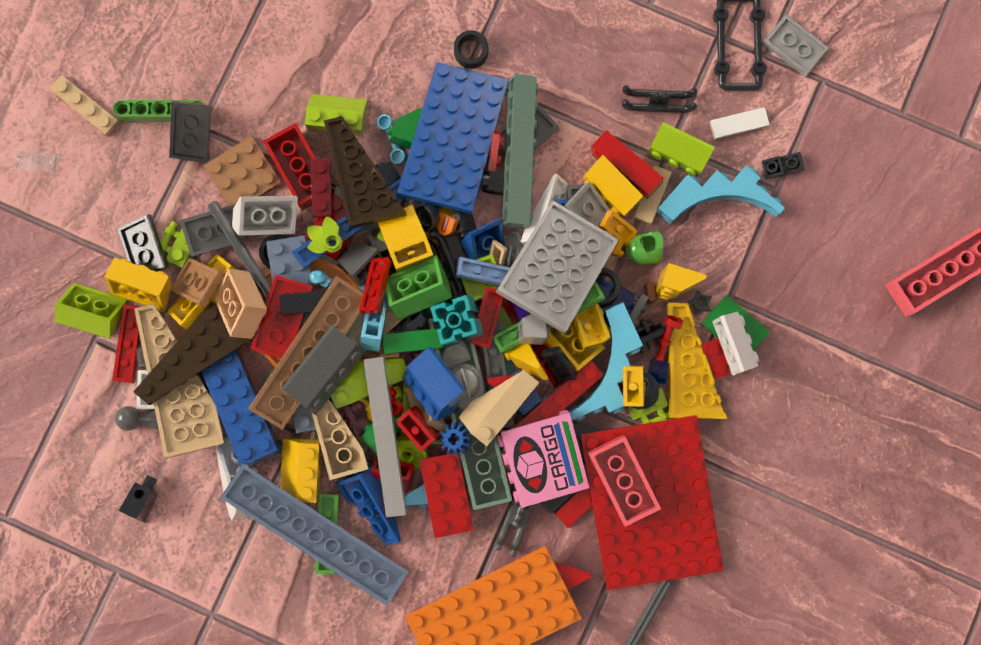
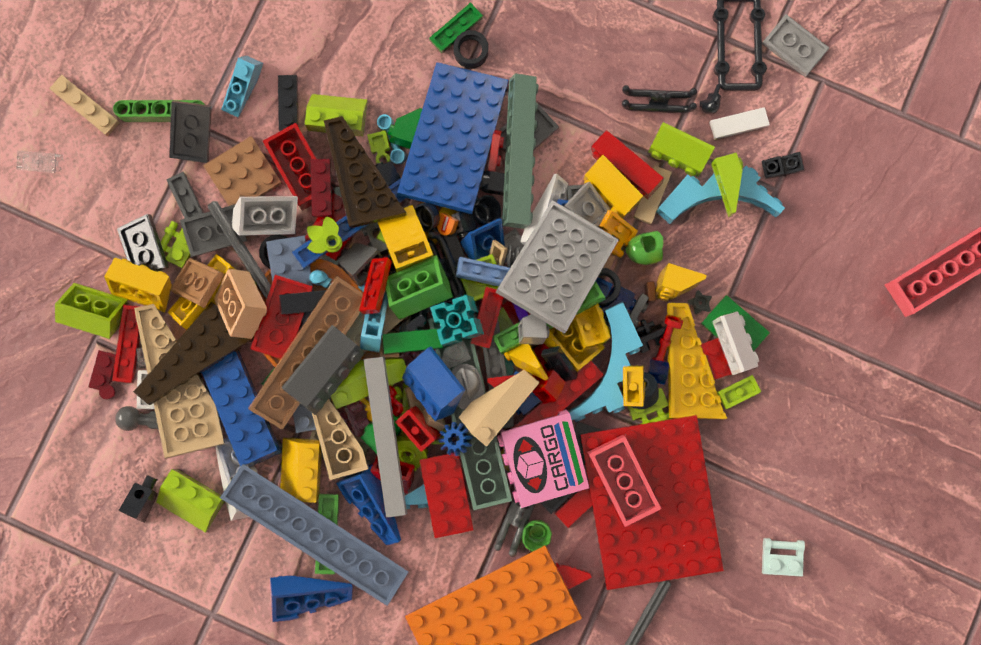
(103, 374): none -> dark red hinge
(184, 195): none -> dark grey tile
(189, 499): none -> lime slope
(241, 84): none -> medium azure slope
(287, 101): none -> black plate
(300, 594): none -> blue wedge
(379, 144): none -> lime plate
(461, 22): none -> green plate
(486, 210): none -> black hair
(536, 535): none -> bright green hair
(549, 389): none -> red slope
(712, 102): none -> black piece
(728, 177): none -> lime slope
(739, 391): none -> lime plate
(783, 564): none -> light aqua plate

